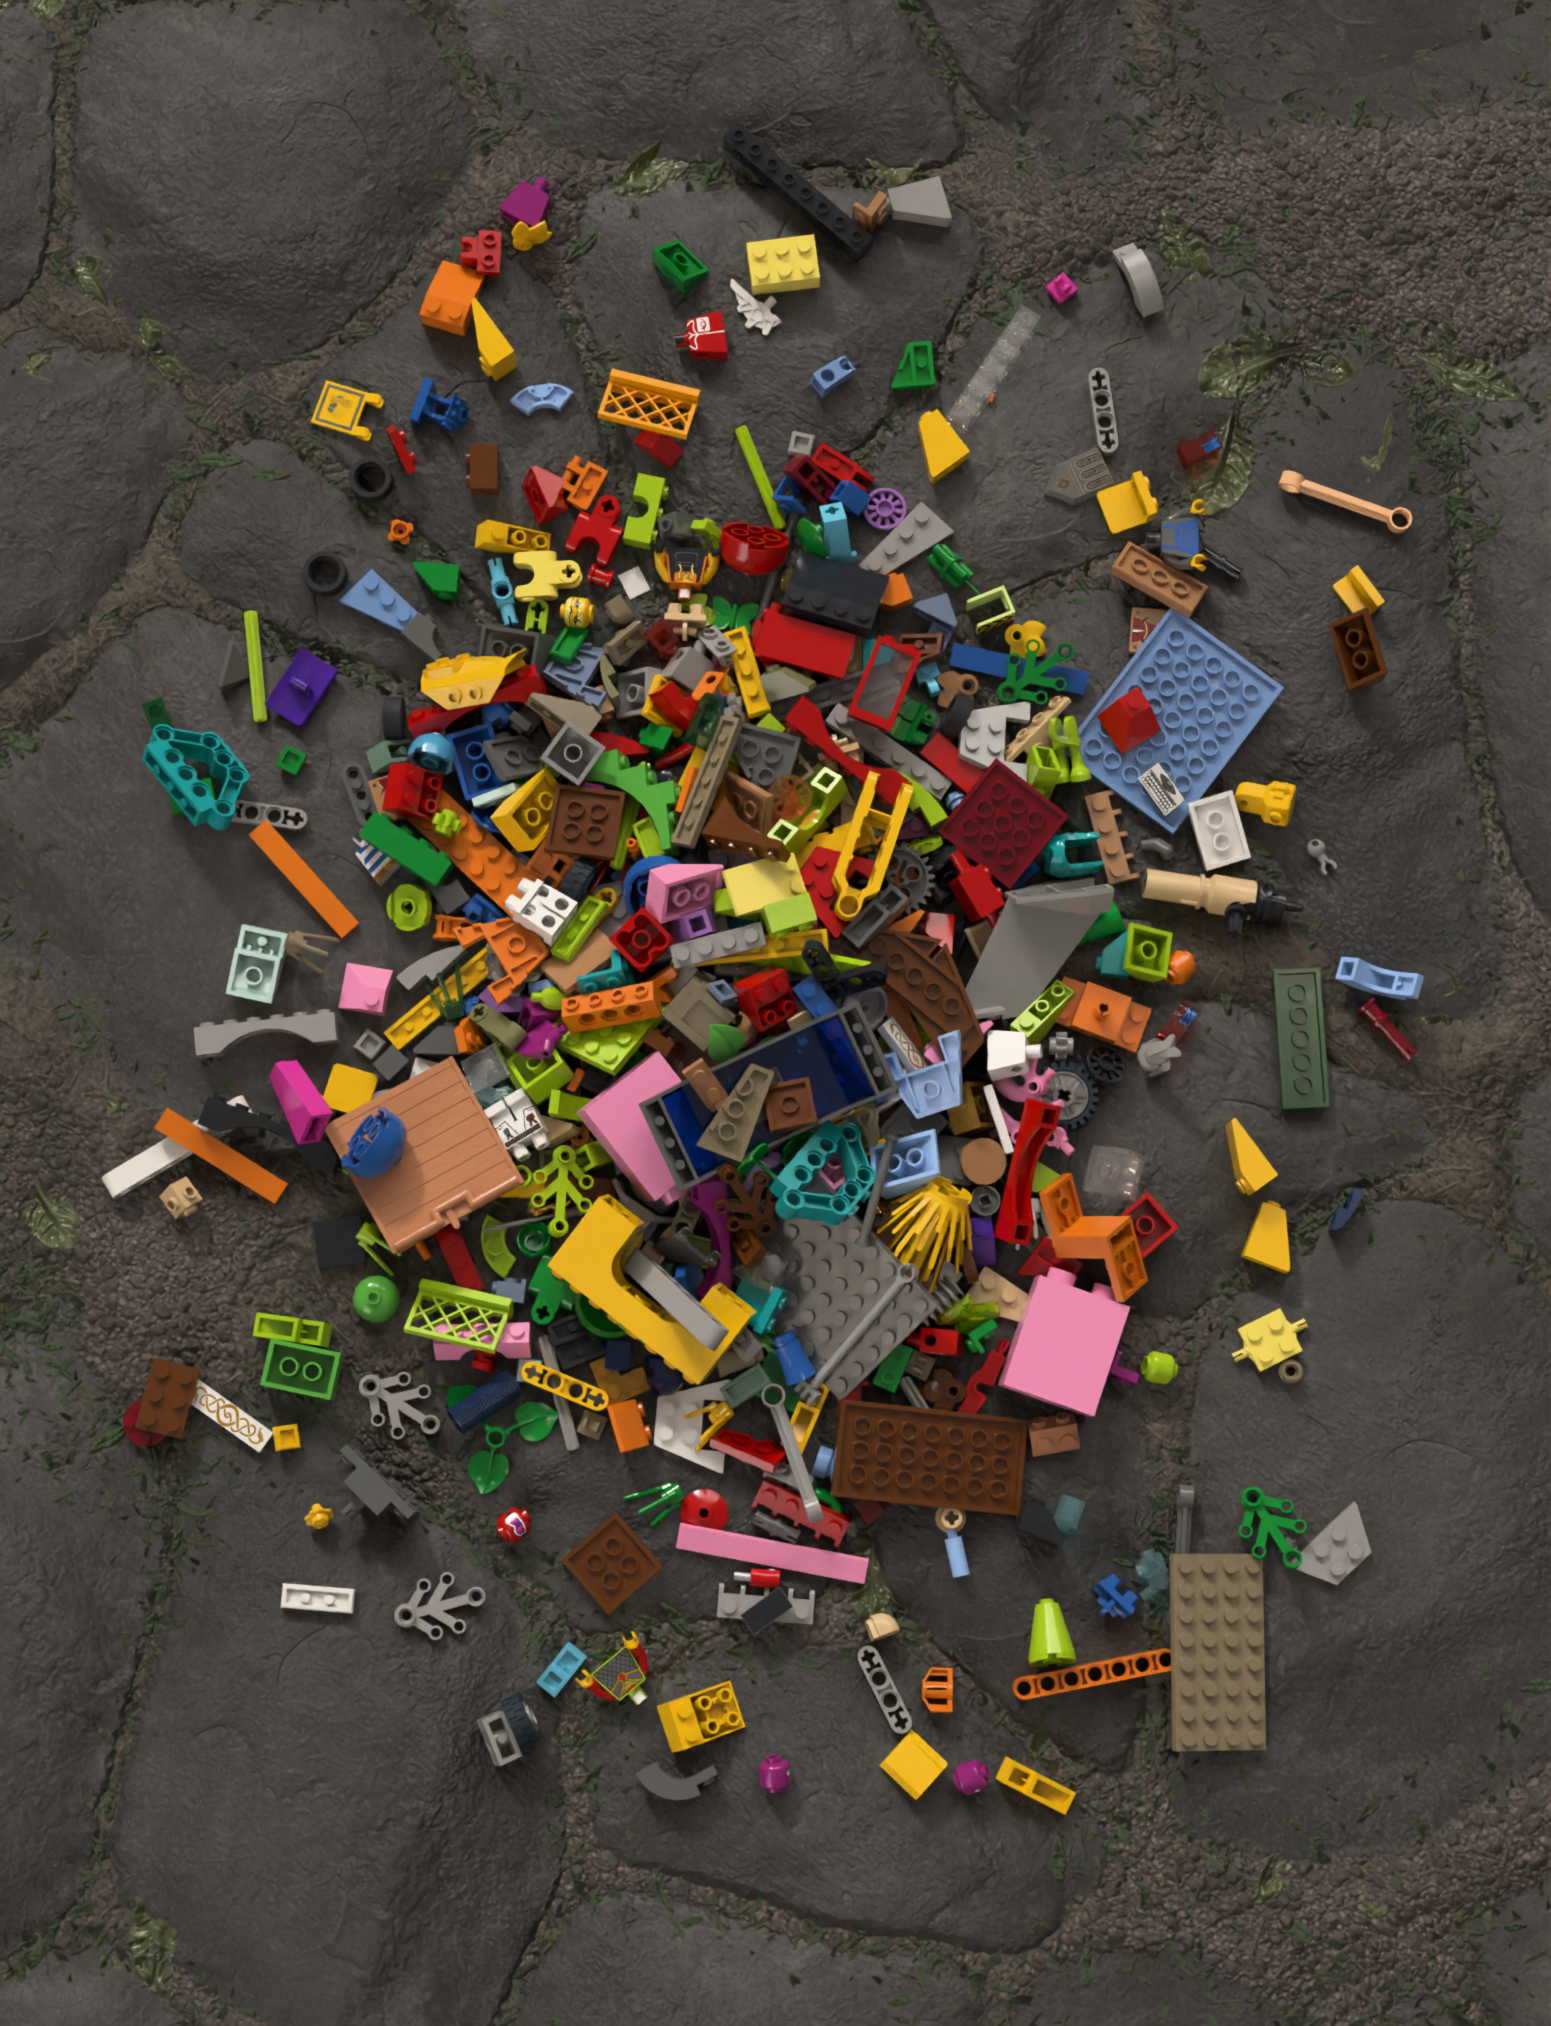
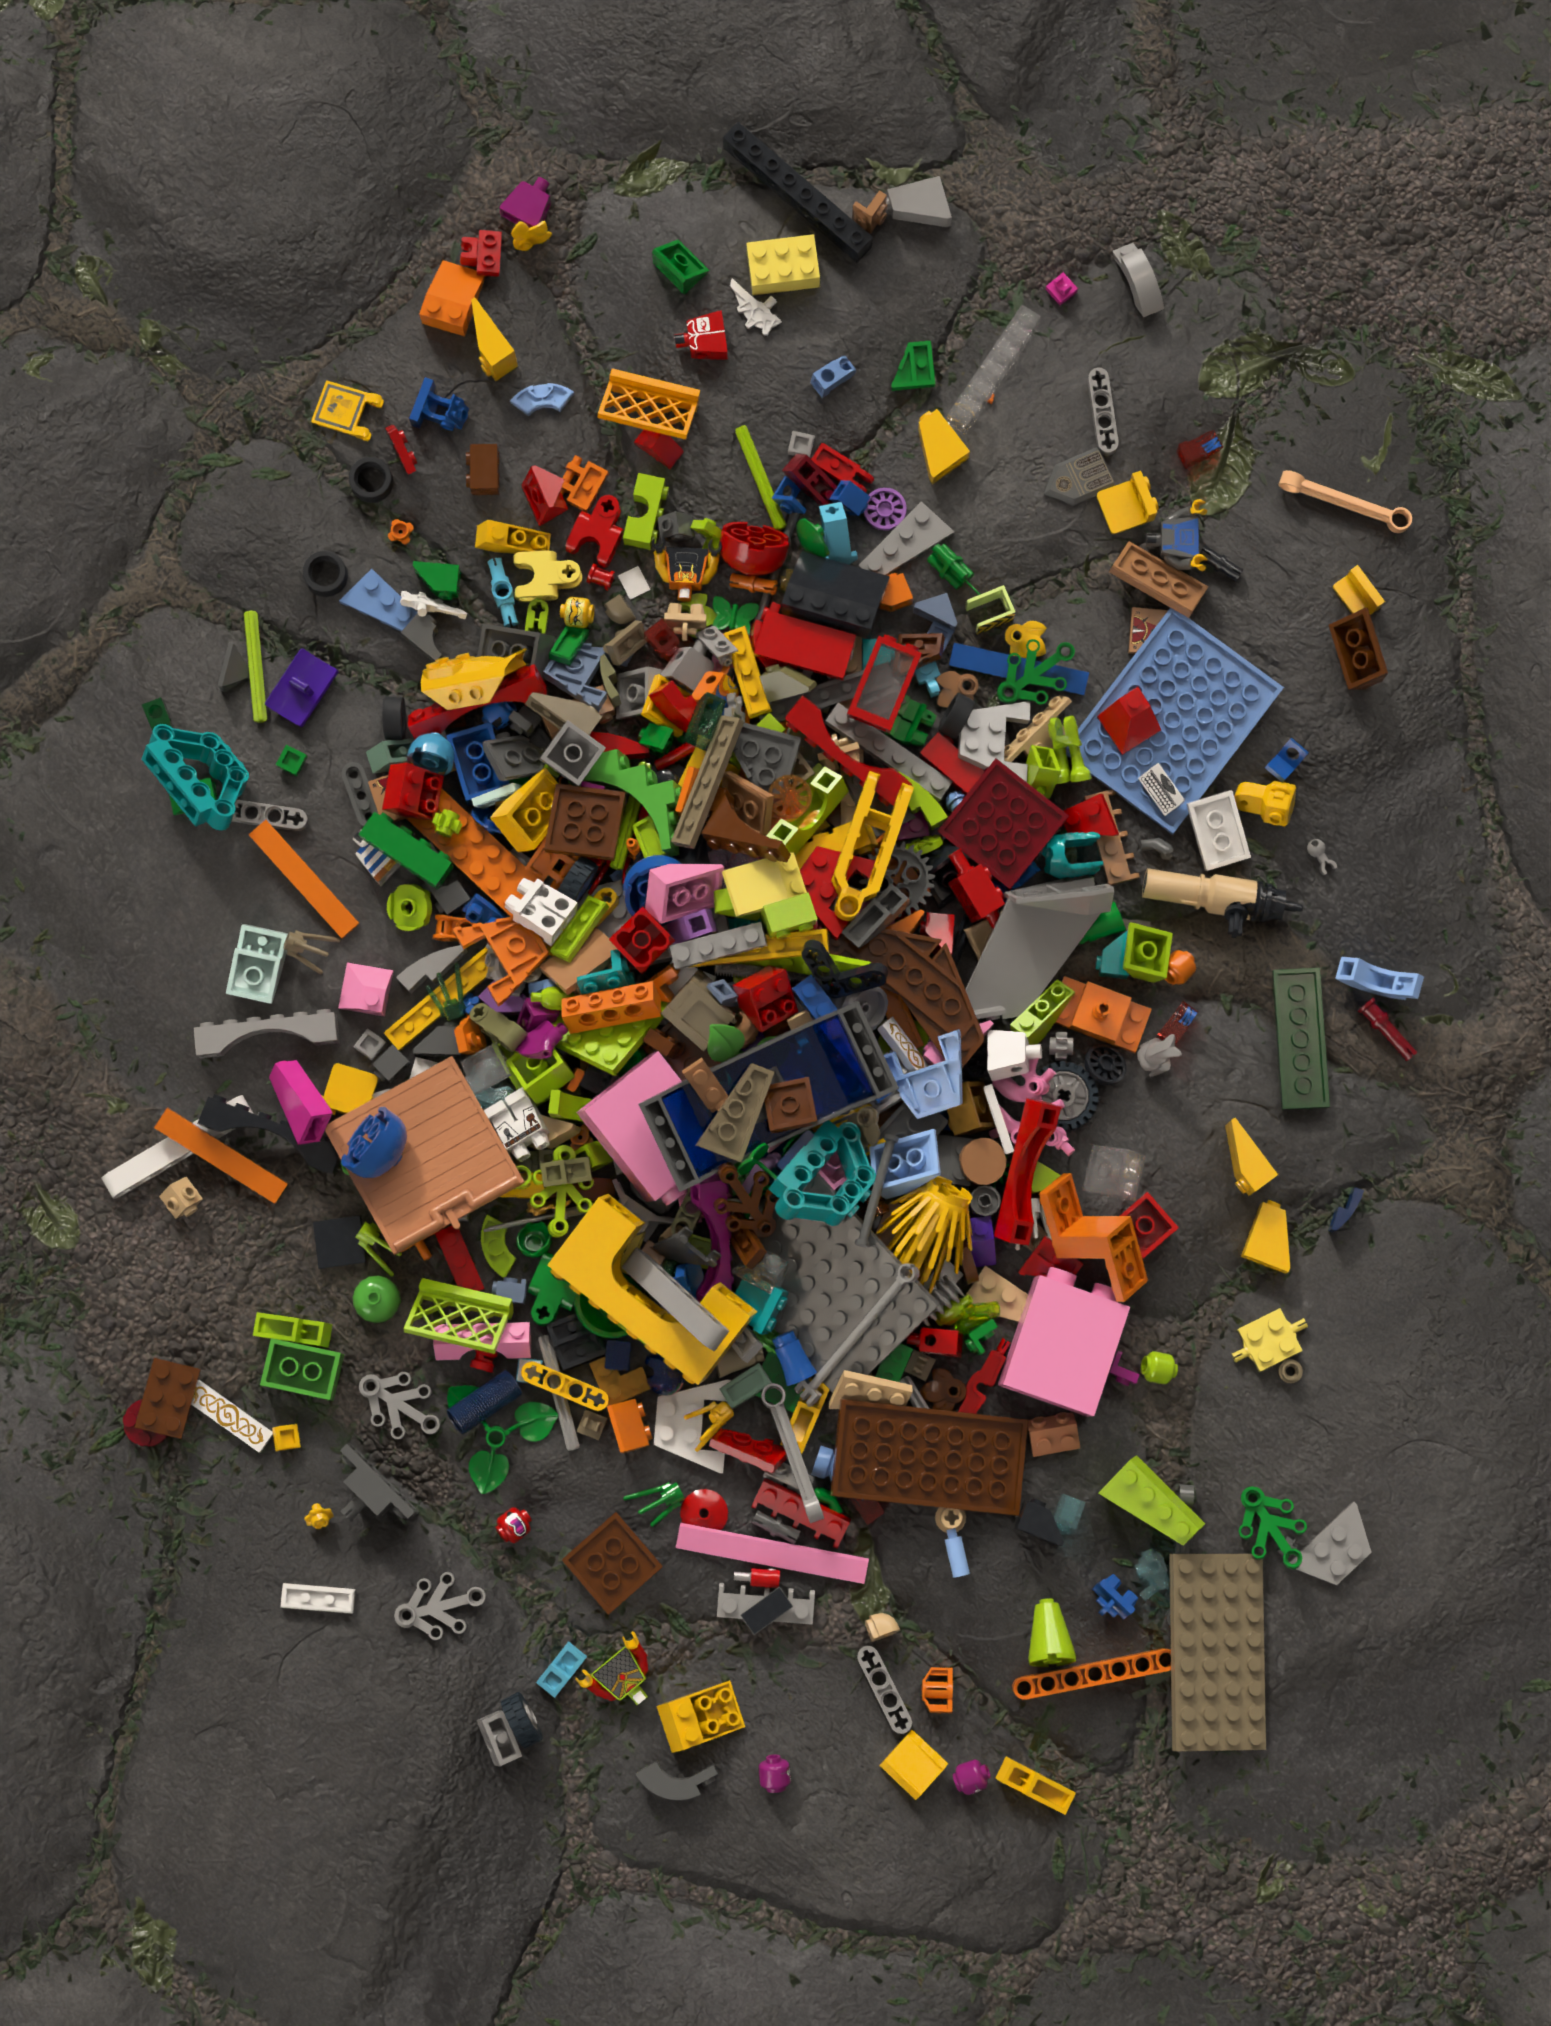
(424, 604): none -> white piece
(566, 1171): none -> olive slope
(753, 583): none -> orange pin
(792, 1152): none -> dark blue tile
(869, 1389): none -> tan wing
(1091, 816): none -> red wing
(1152, 1501): none -> lime wedge
(1282, 765): none -> blue bracket

